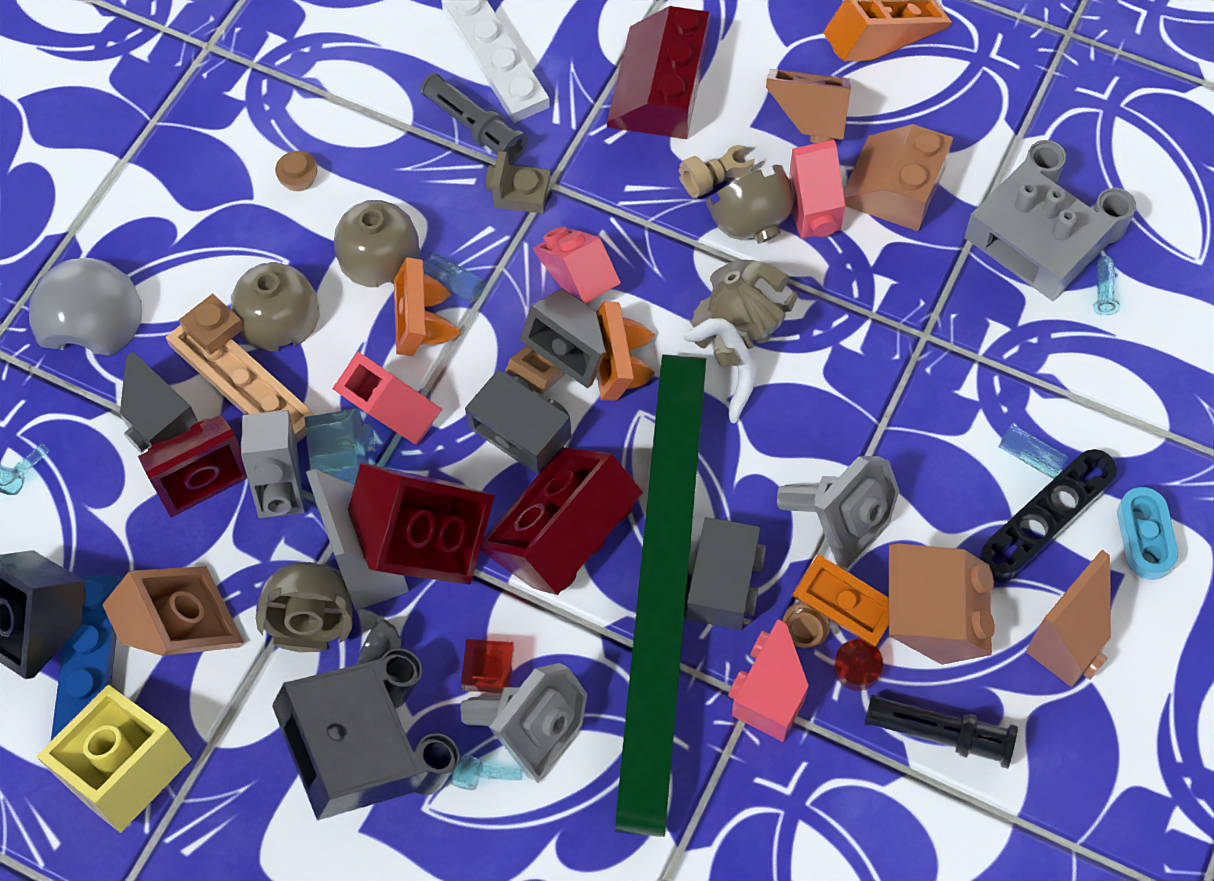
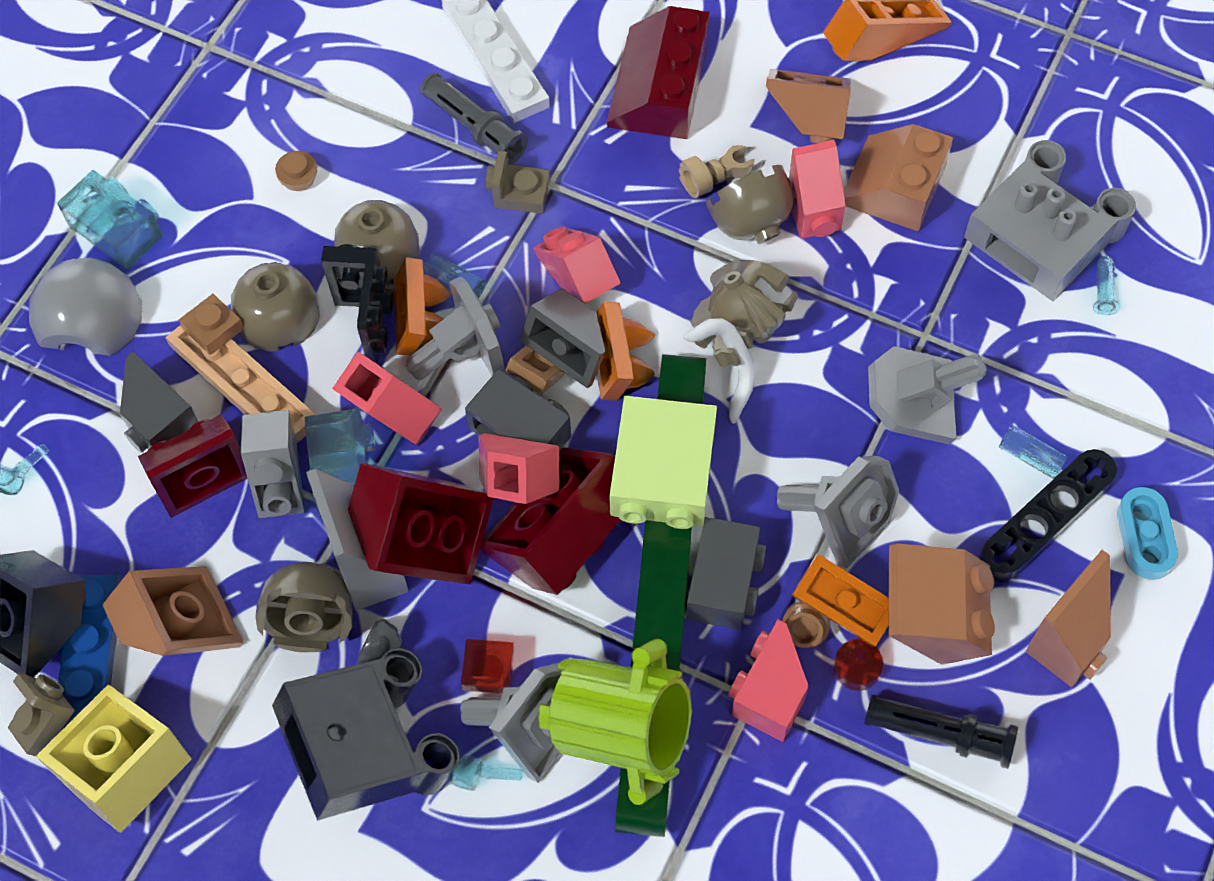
(41, 714): none -> dark tan bracket
(111, 218): none -> clear light blue brick
(361, 282): none -> black bracket
(460, 335): none -> light grey piece
(517, 468): none -> coral slope
(622, 716): none -> lime container
(662, 462): none -> yellowish green panel
(916, 392): none -> light grey piece

